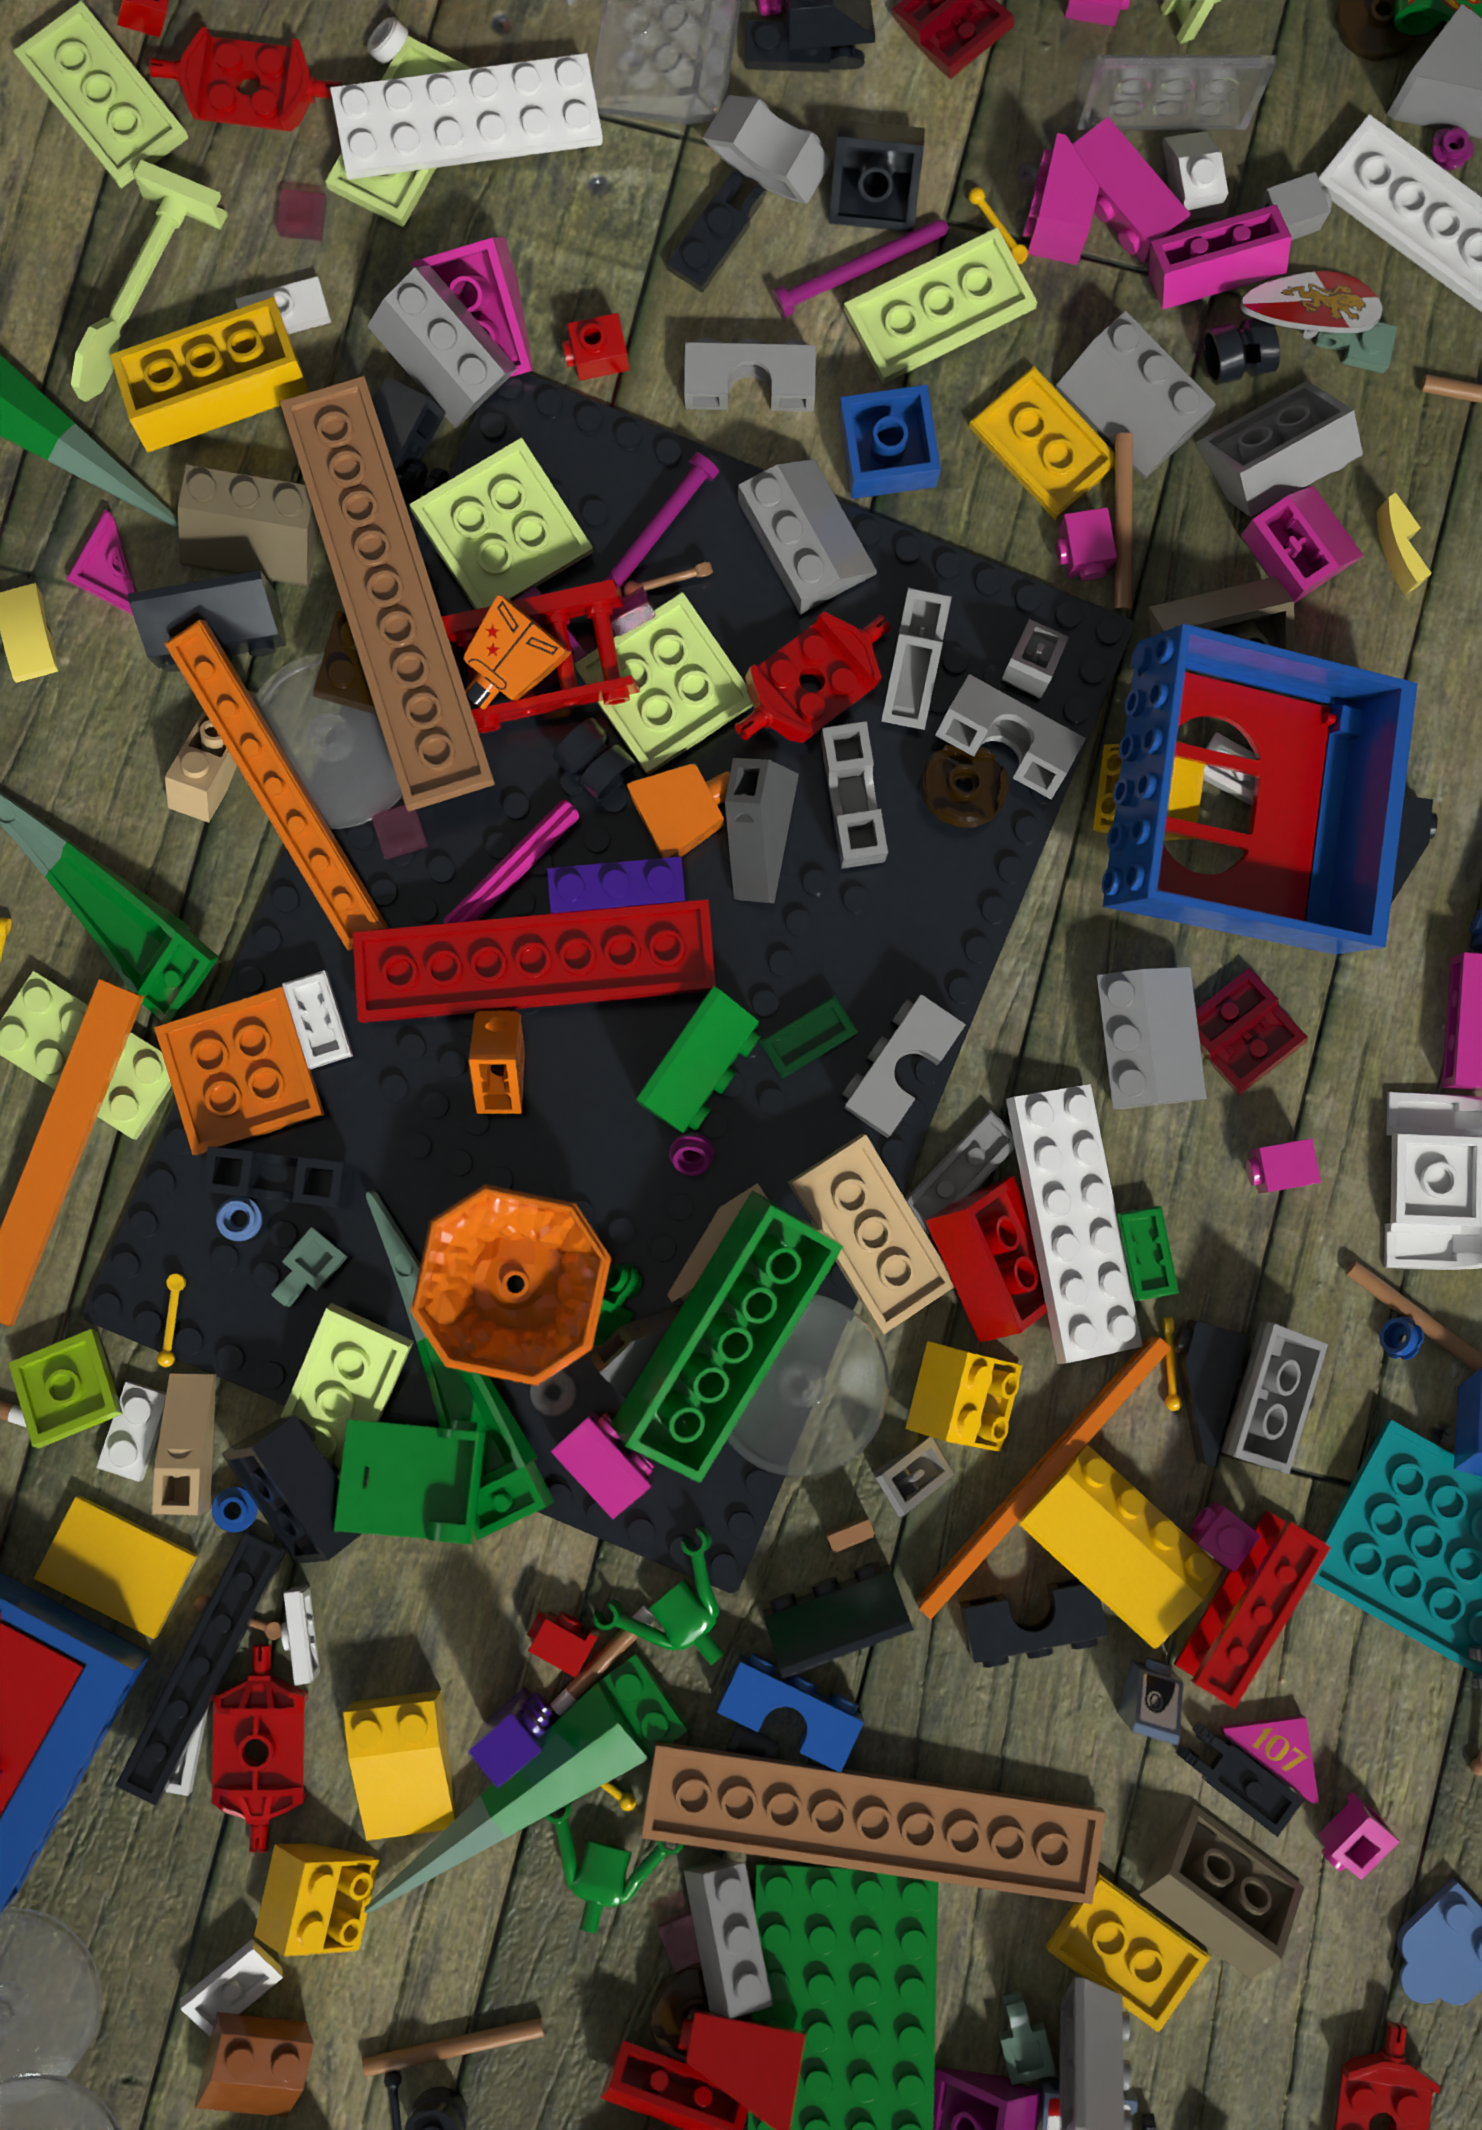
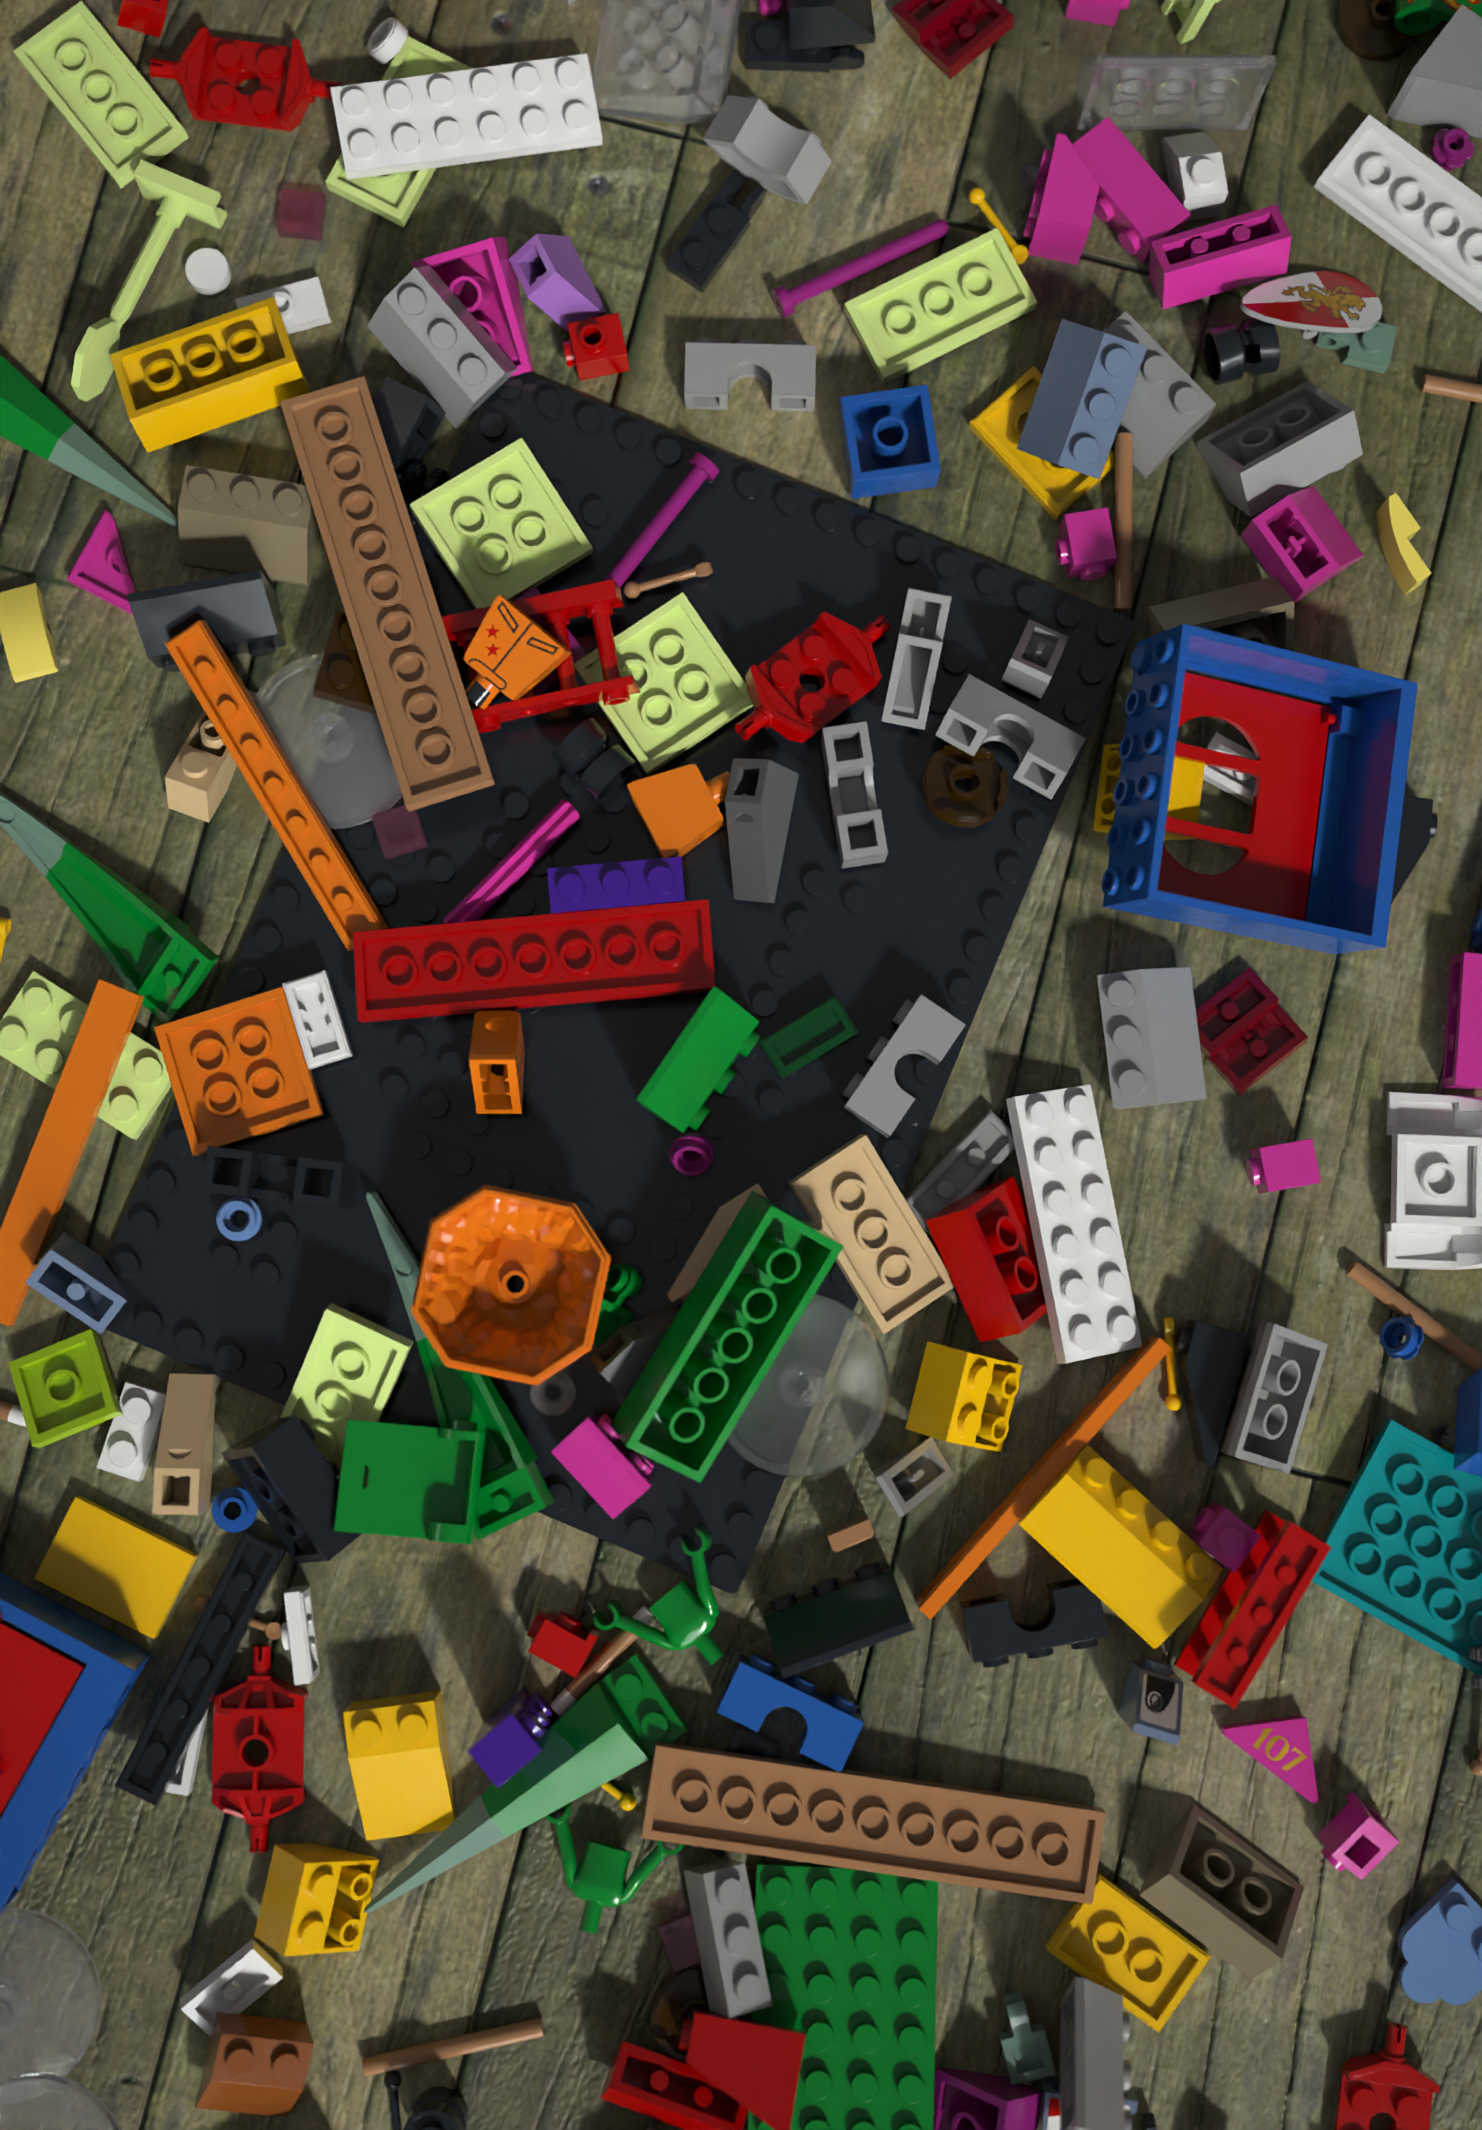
(79, 1283): none -> sand blue slope
(175, 1283): yellow hinge -> none
(208, 271): none -> white tile
(311, 1263): sand green plate -> none
(556, 279): none -> medium lavender slope
(635, 612): clear pink tile -> none
(804, 532): light grey slope -> none
(876, 175): black slope -> none
(1081, 398): none -> sand blue slope
(1147, 1253): green plate -> none
(1244, 1782): black hinge -> none
(1301, 203): light grey brick -> none

